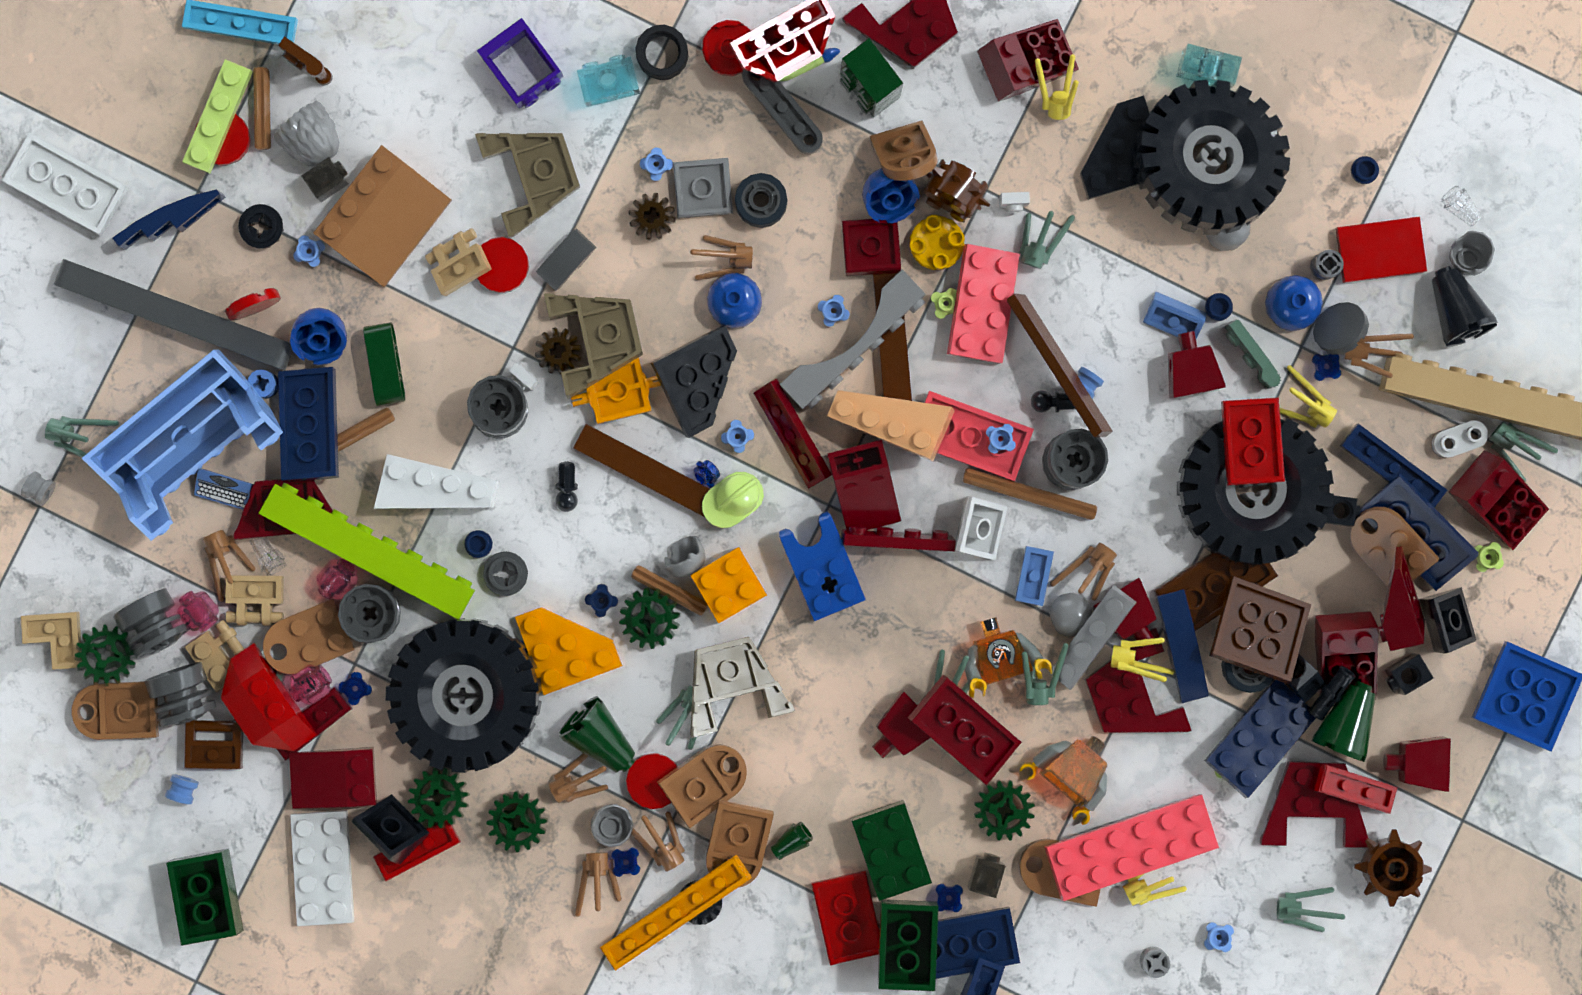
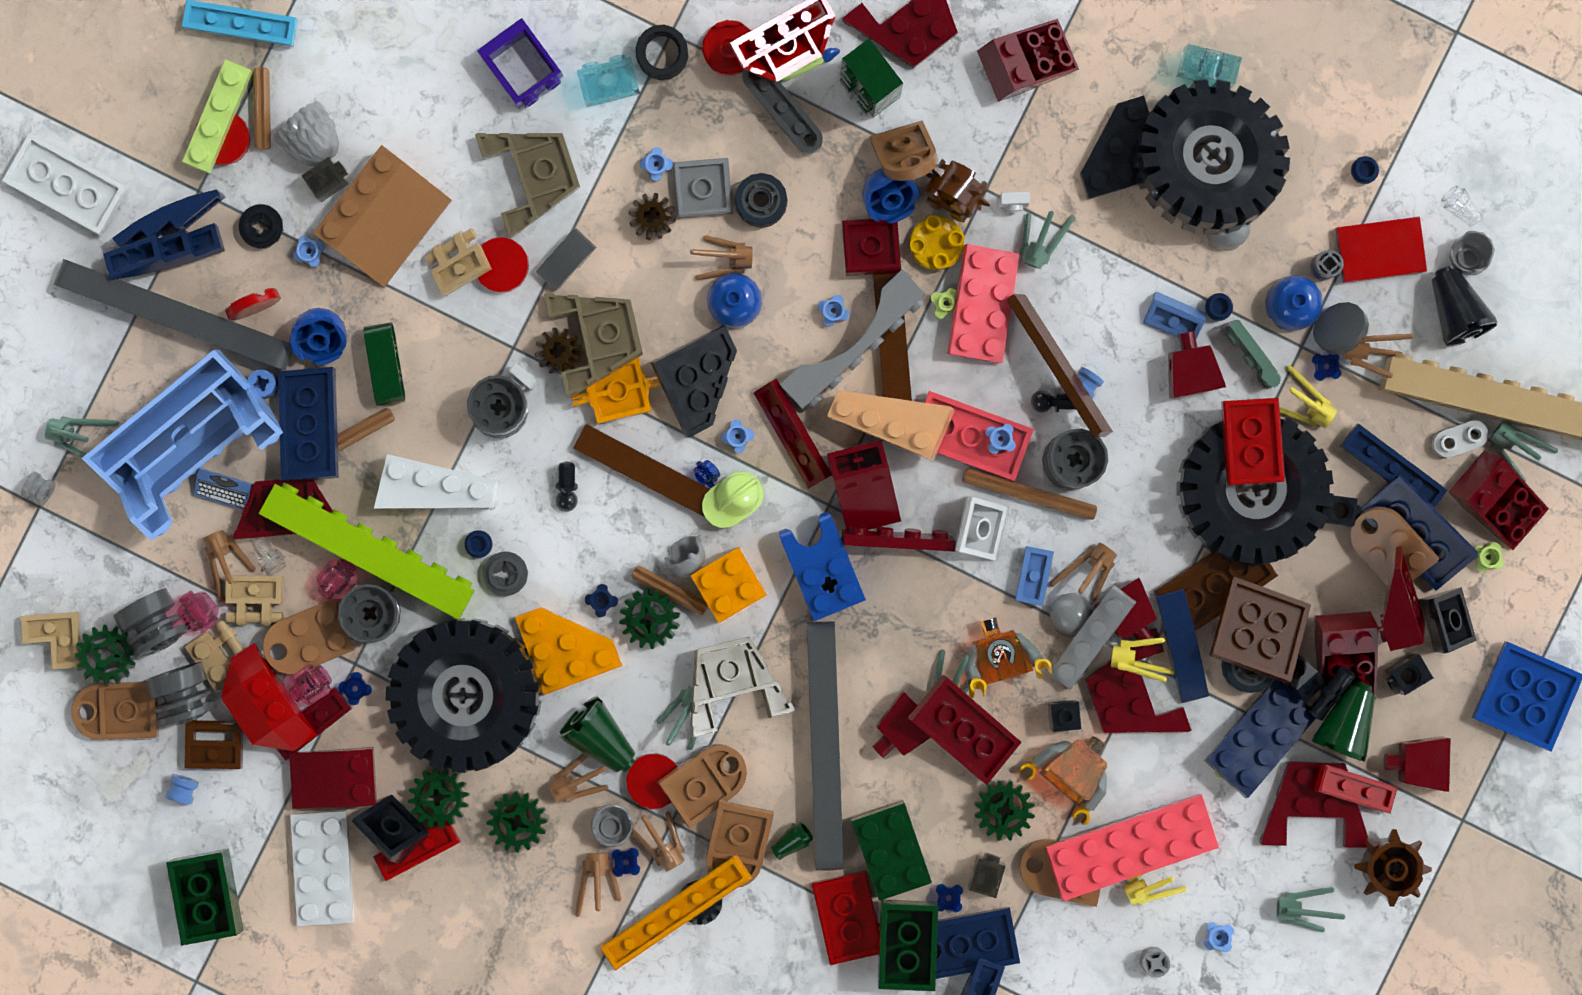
(163, 253): none -> dark blue slope
(300, 58): reddish brown plate -> none
(825, 745): none -> dark grey beam
(1036, 689): sand green plant -> none
(1060, 102): light yellow plant -> none
(1064, 715): none -> black brick

